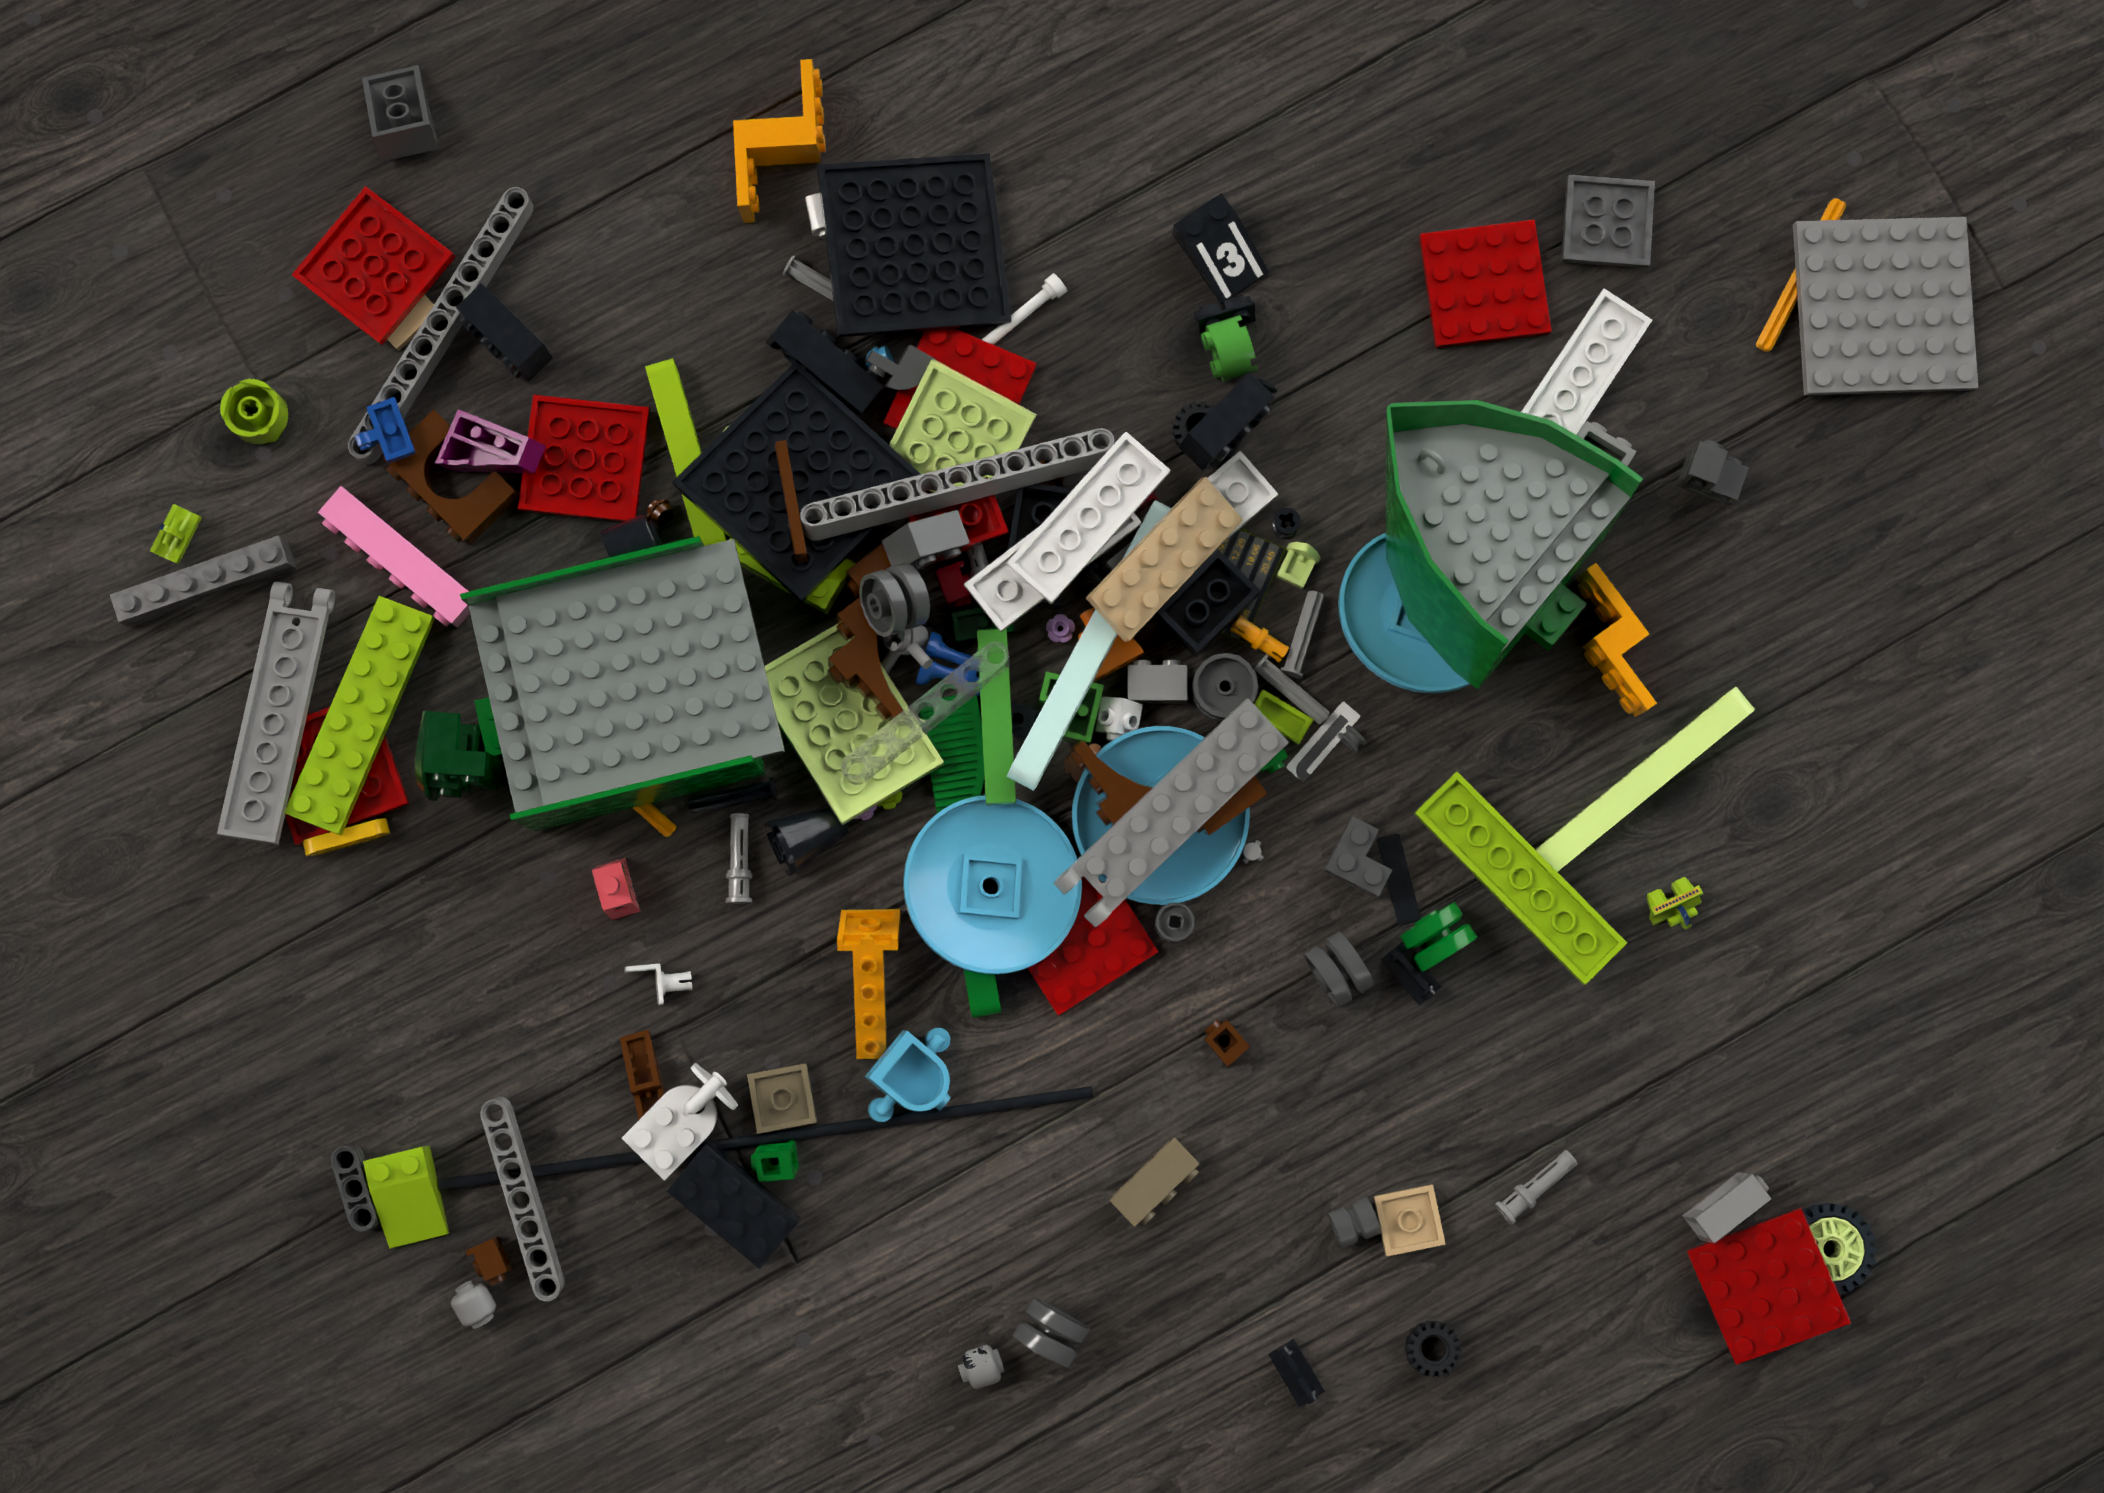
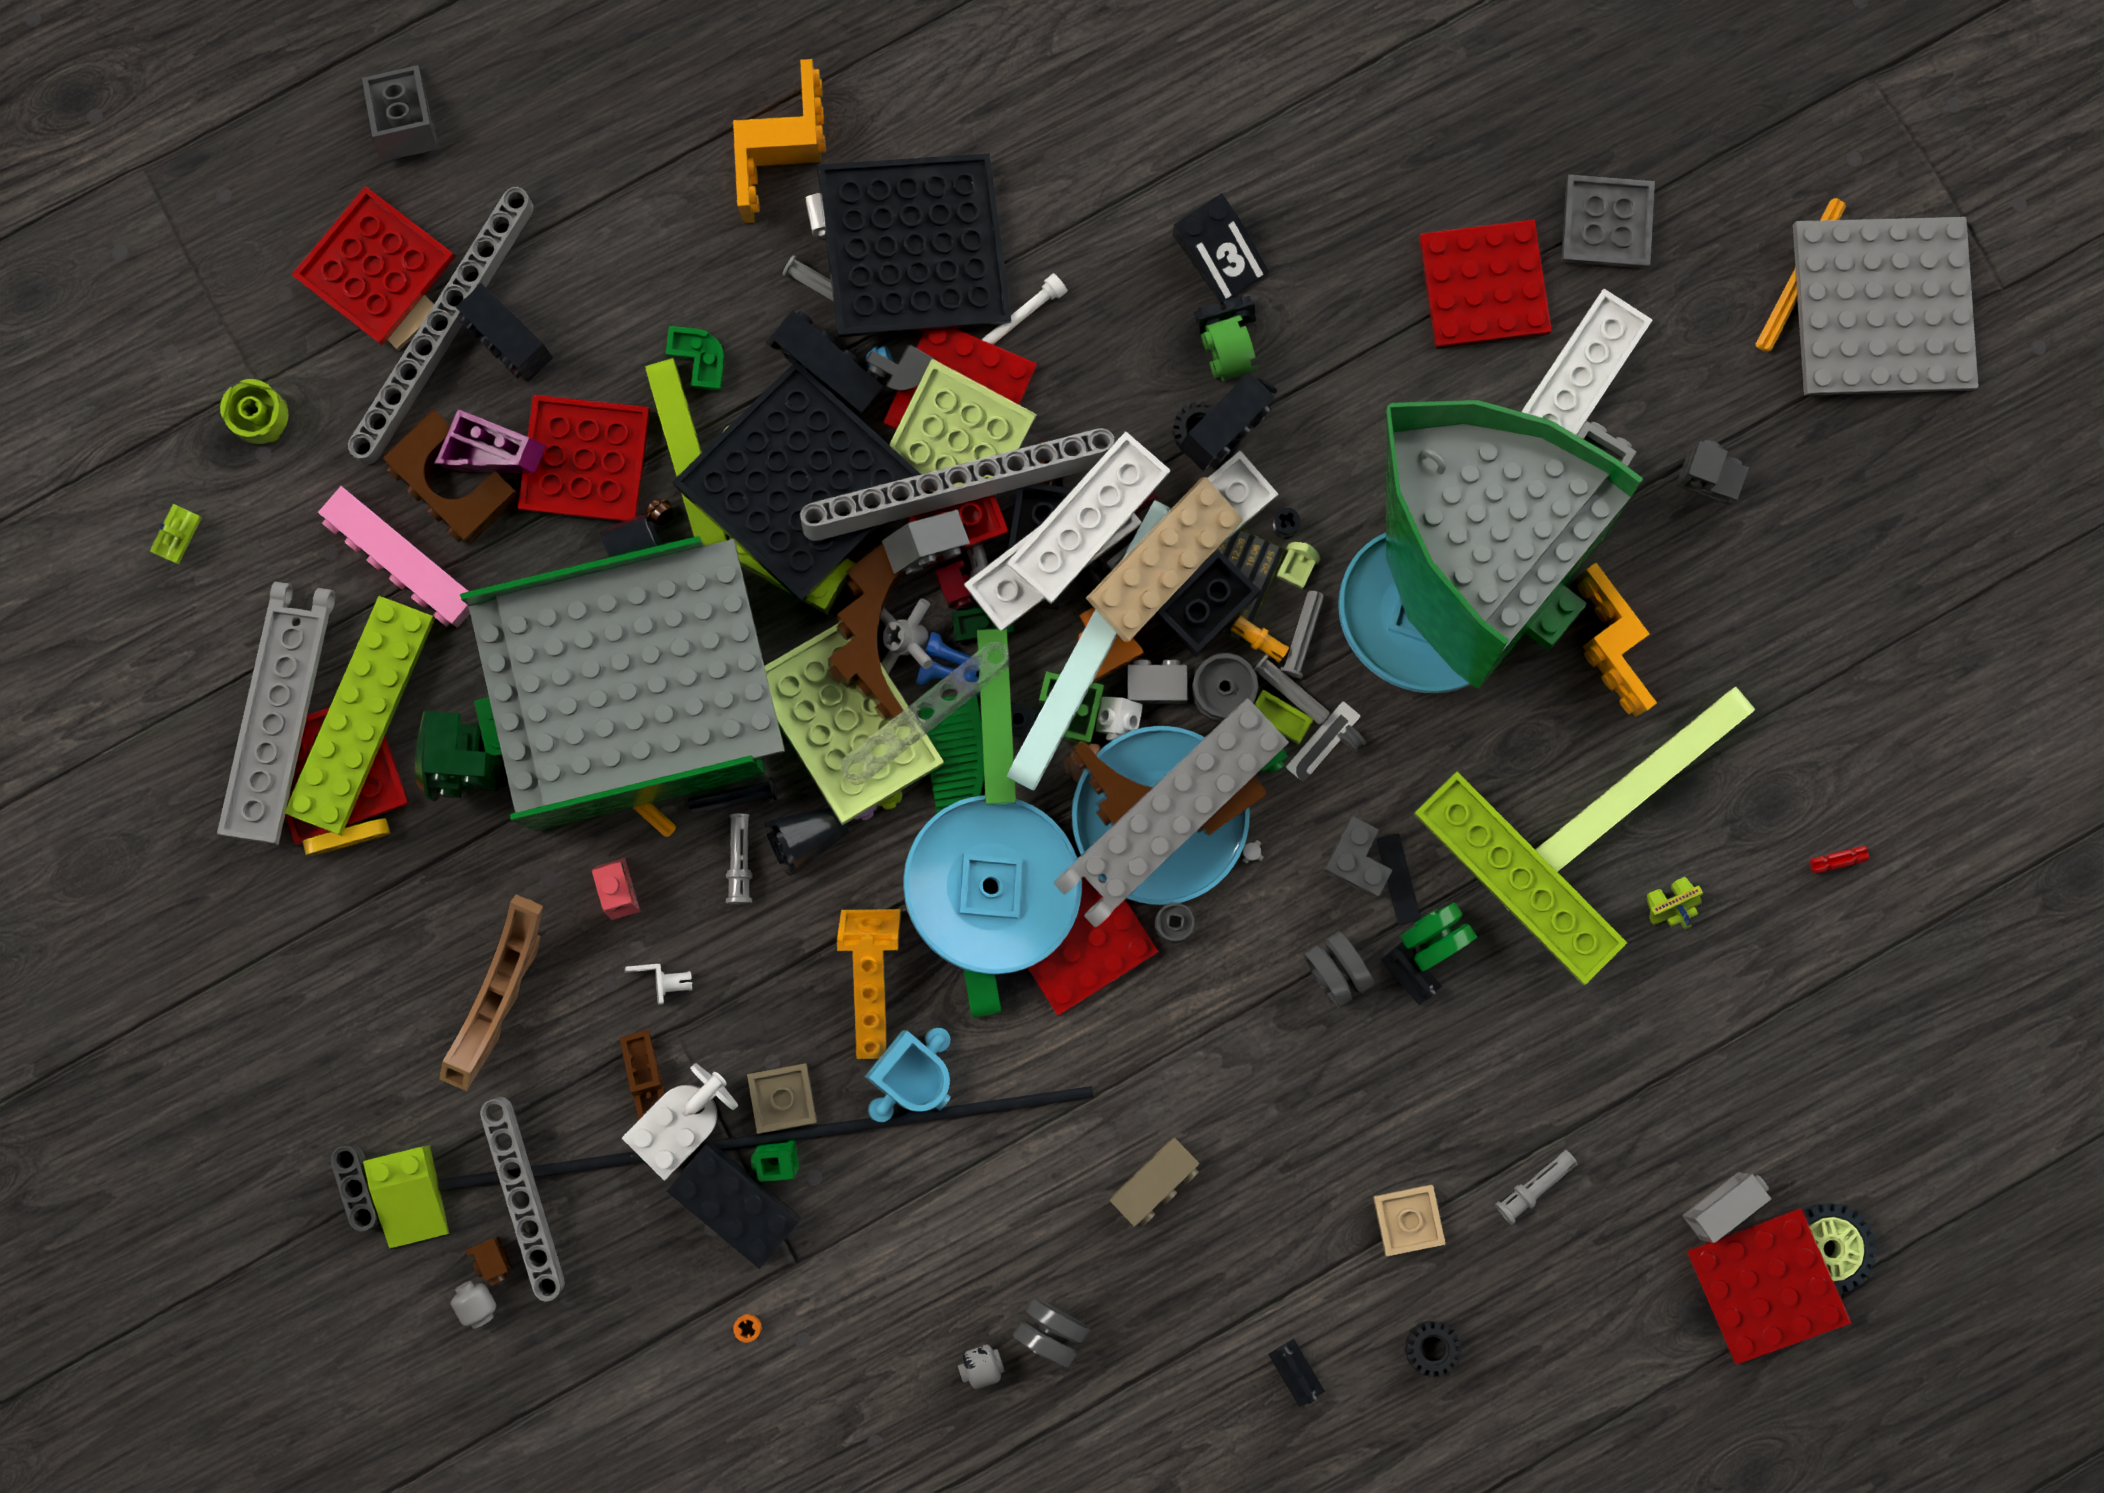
(166, 592): flat silver arch -> none
(388, 431): blue plate -> none
(497, 995): none -> medium nougat arch
(704, 350): none -> green plate
(756, 1326): none -> orange bush
(791, 501): reddish brown tile -> none
(894, 599): dark grey wheel -> none
(1060, 636): lavender plate -> none
(1236, 1045): reddish brown brick -> none
(1354, 1222): dark grey wheel -> none
(1839, 859): none -> red axle

